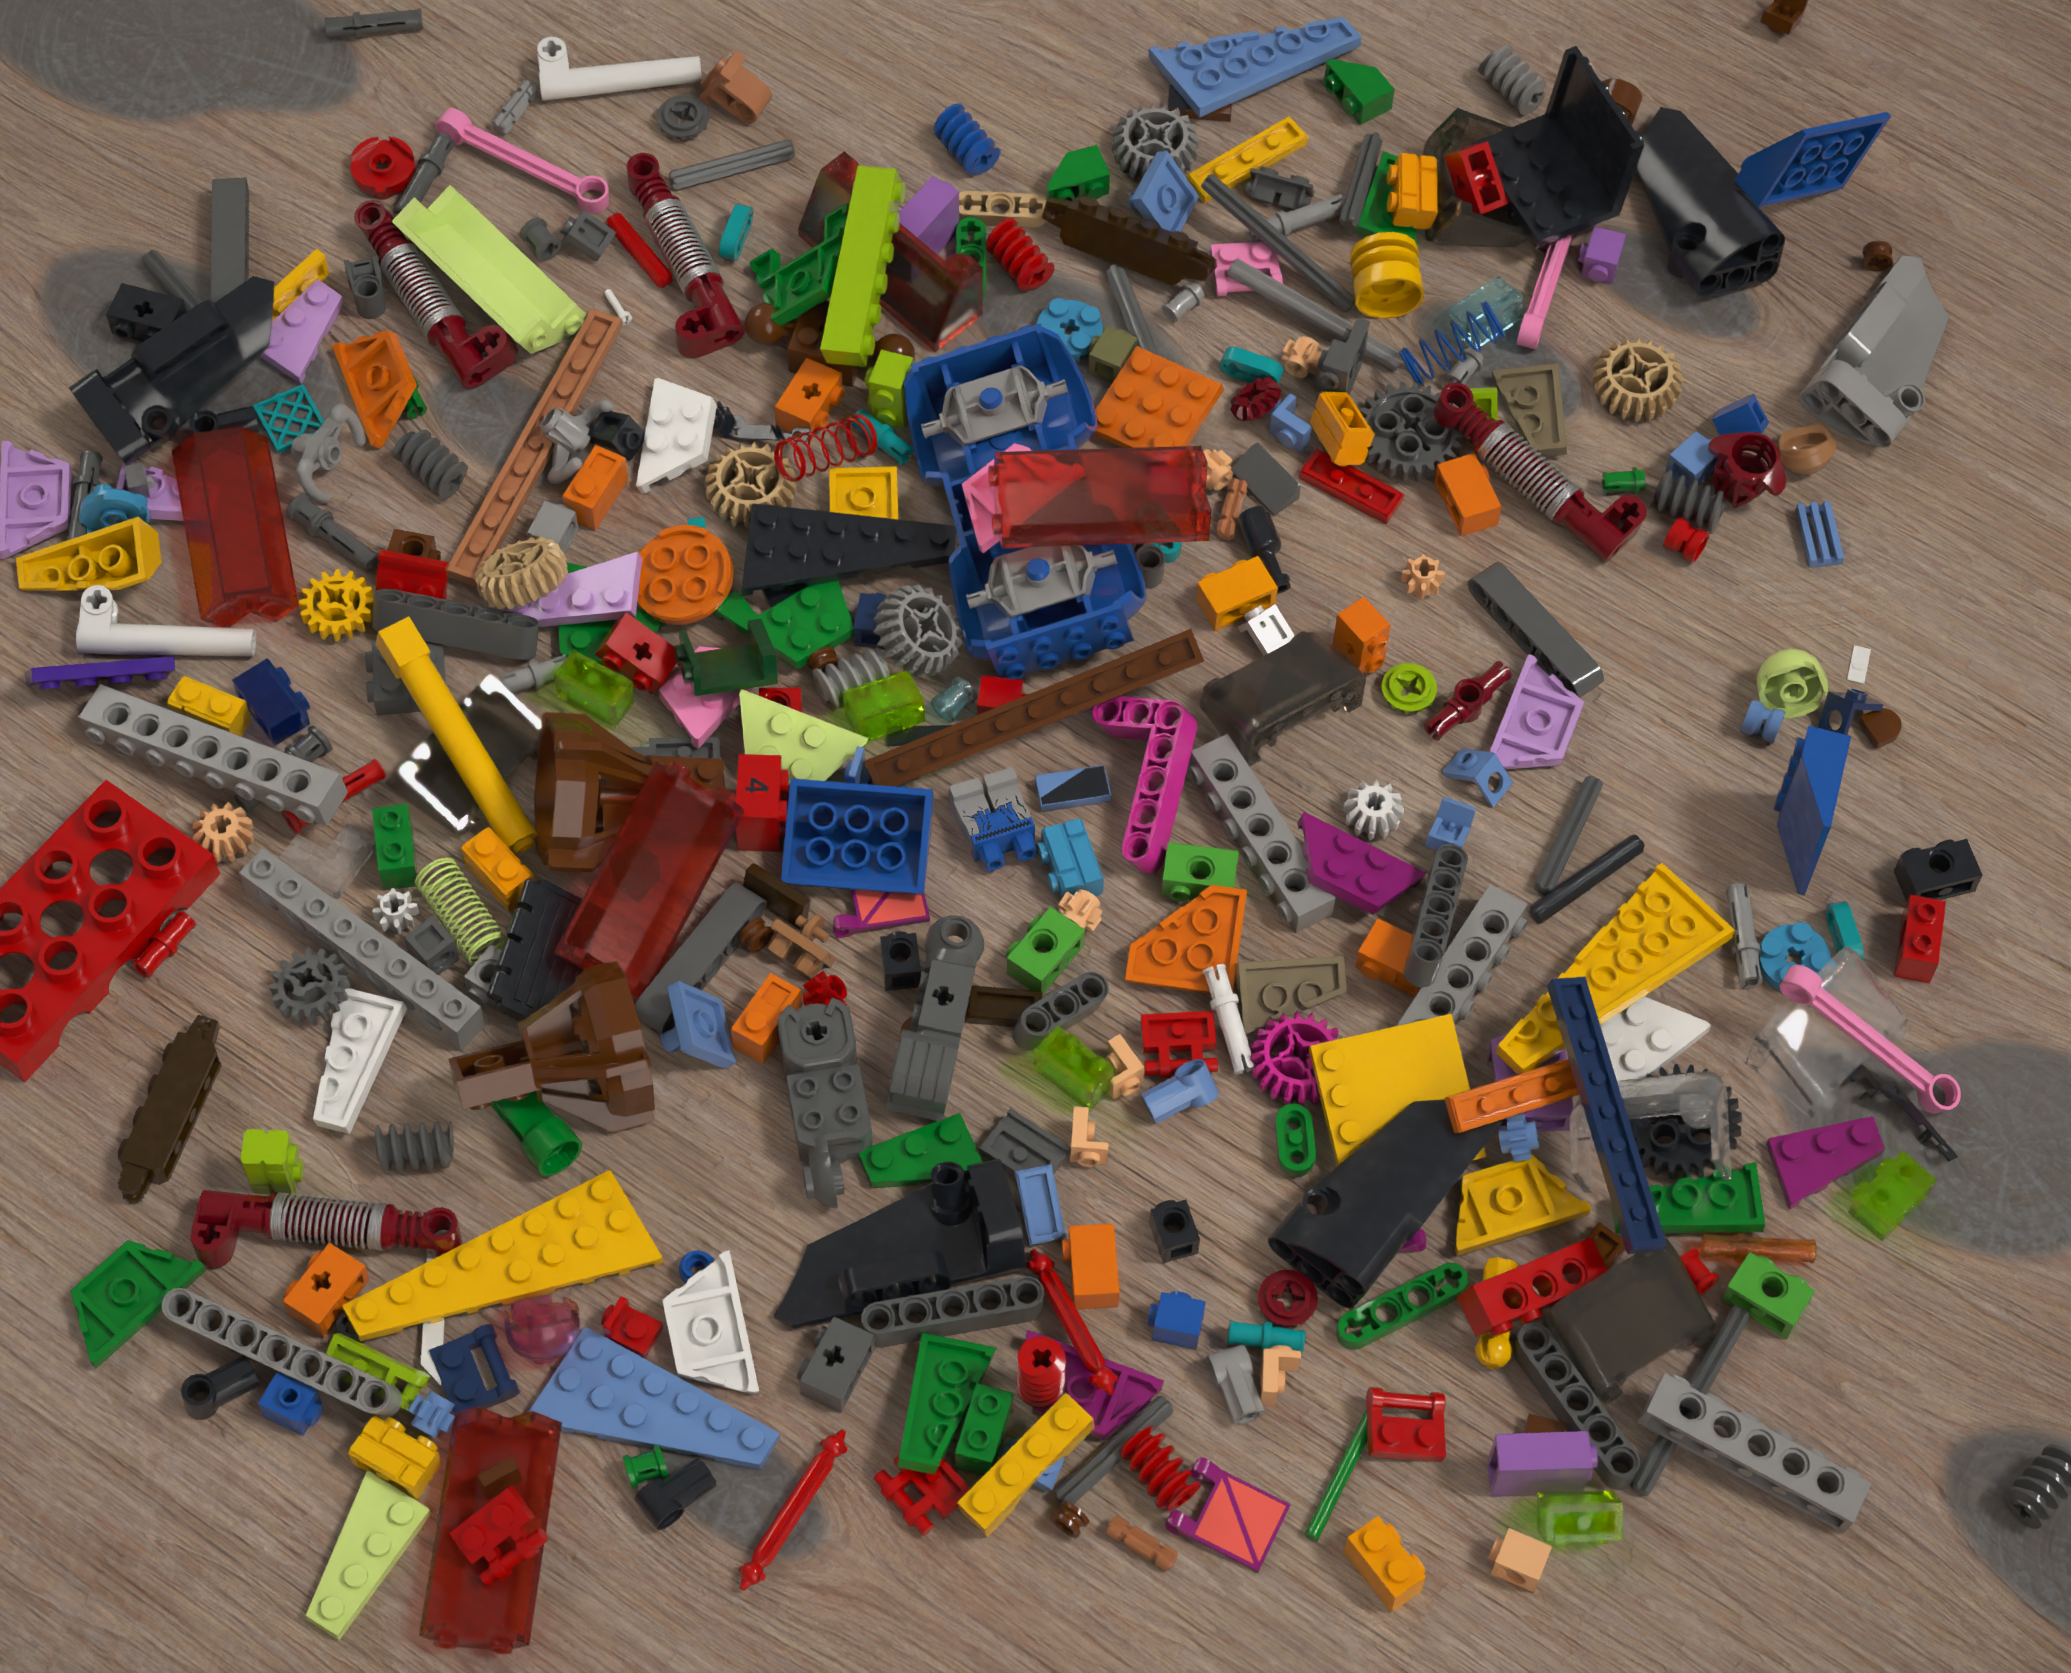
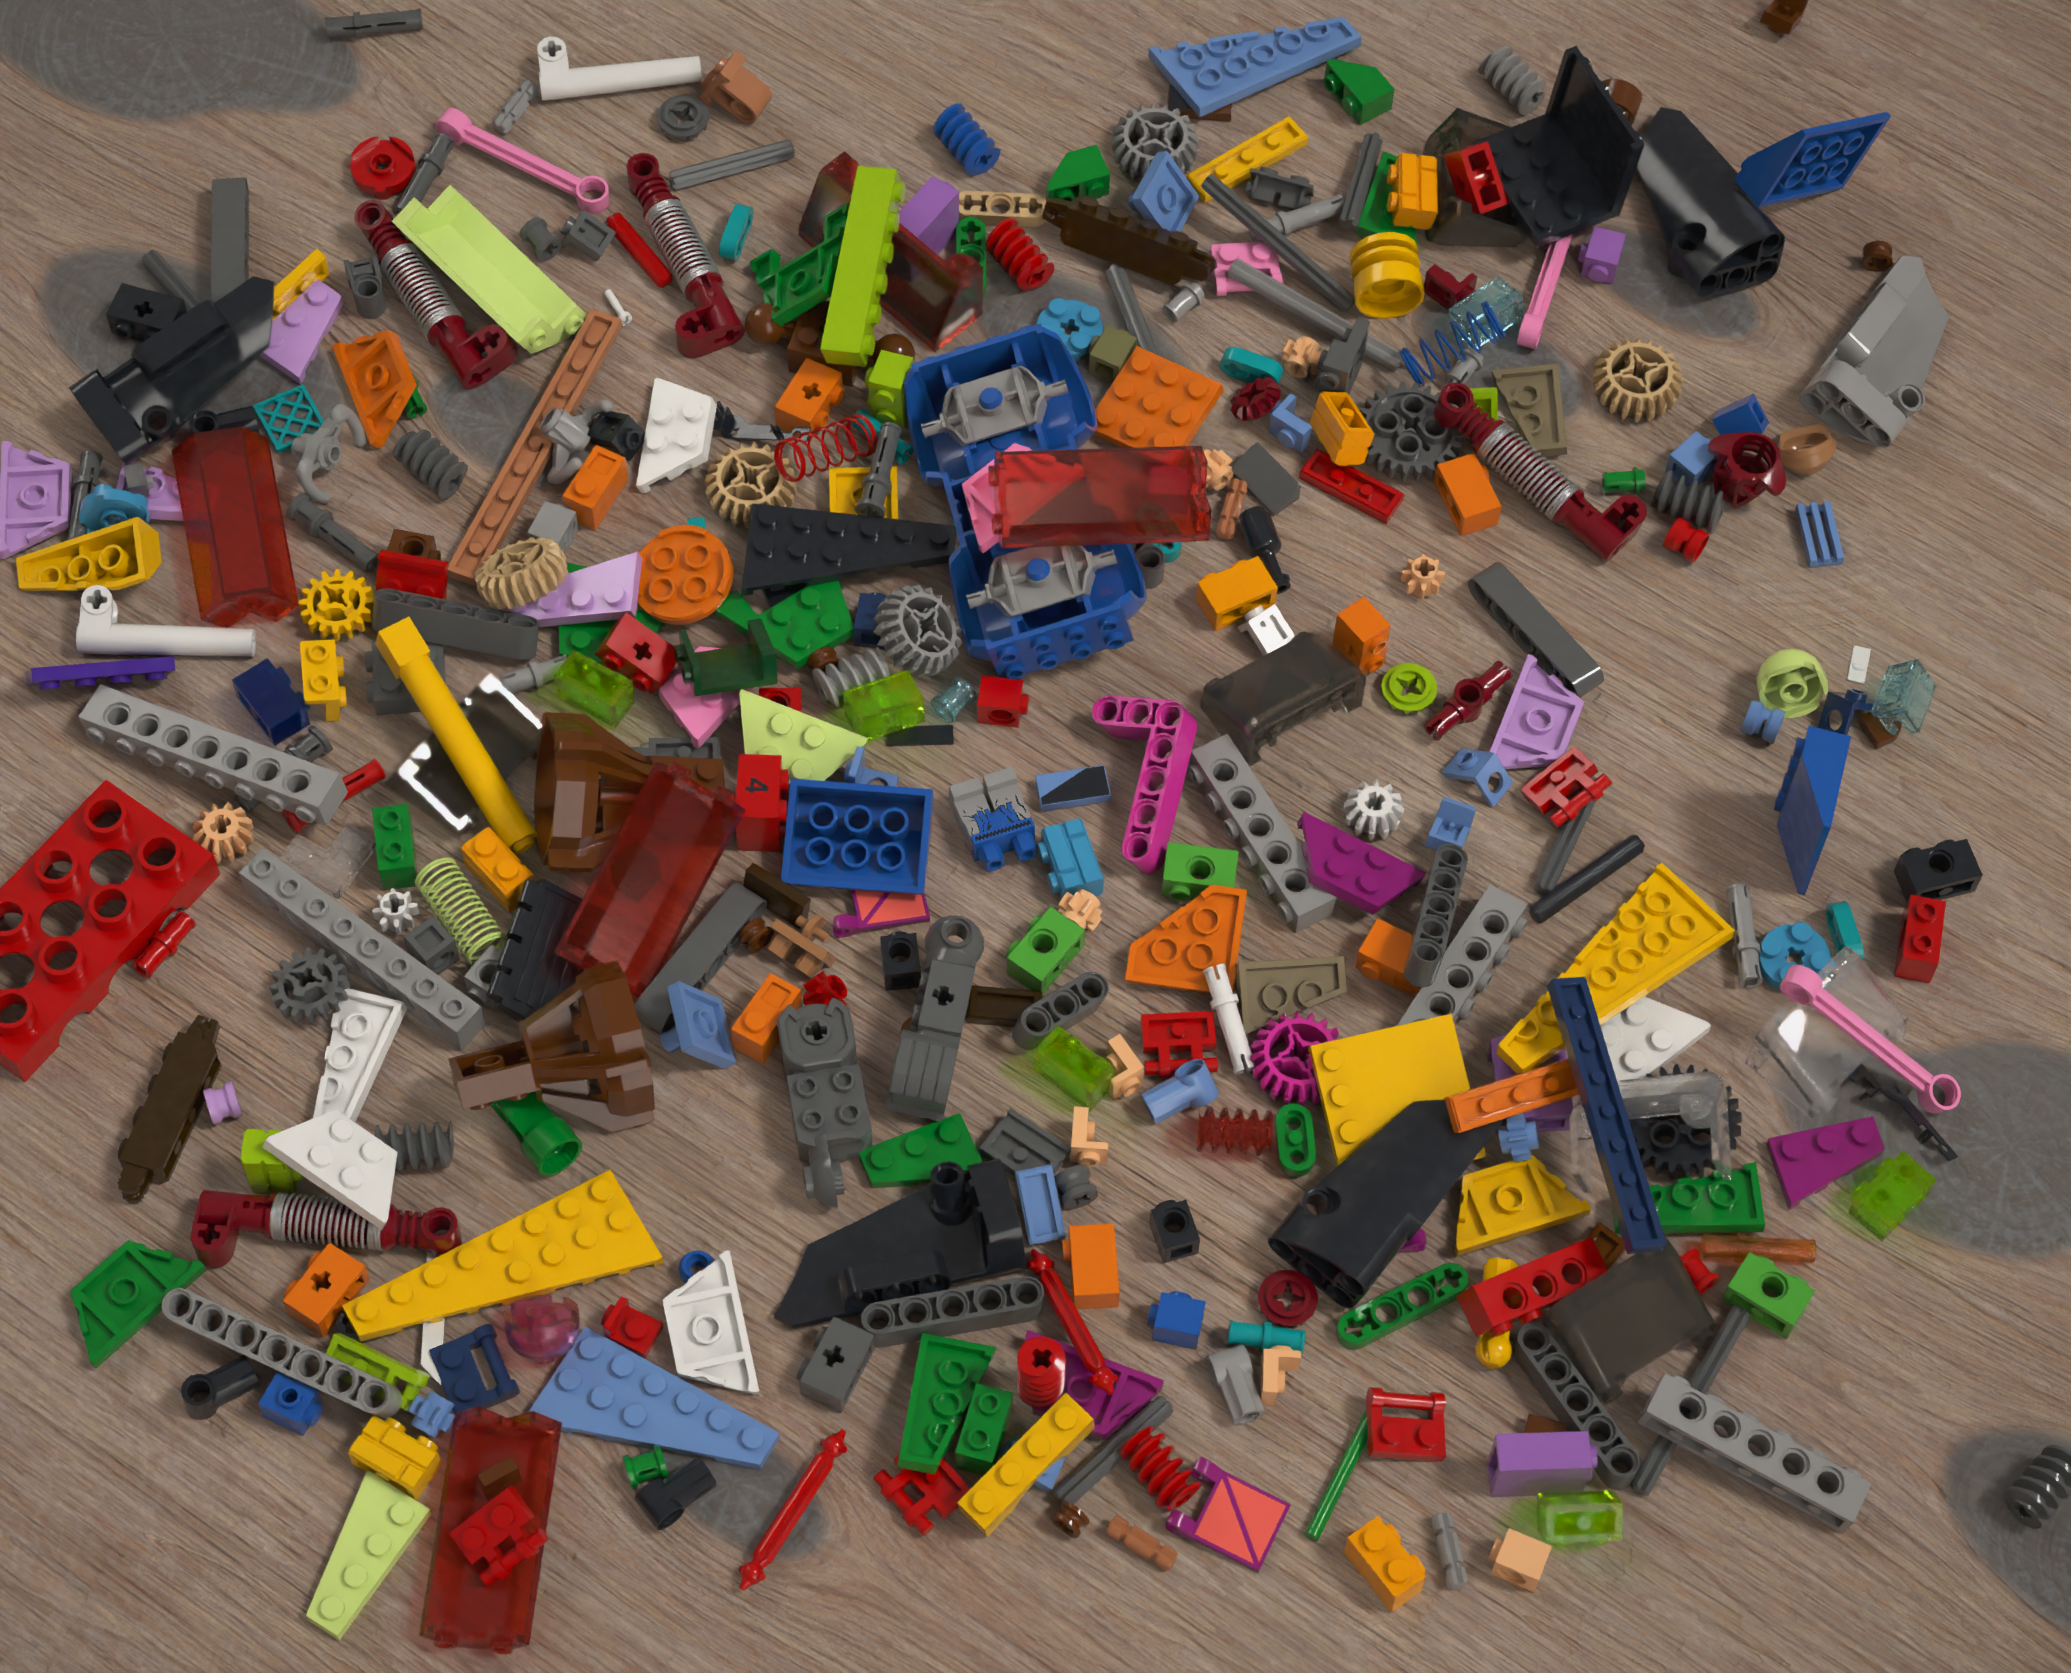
(210, 706): yellow brick -> none
(222, 1103): none -> lavender wheel
(320, 676): none -> yellow bracket
(341, 1161): none -> white wing
(877, 483): none -> dark grey pin
(1035, 710): reddish brown plate -> none
(1075, 1187): none -> dark grey wheel
(1235, 1131): none -> clear red piece
(1445, 288): none -> dark red bracket
(1449, 1551): none -> light grey axle
(1560, 780): none -> red plate
(1904, 696): none -> clear light blue hinge

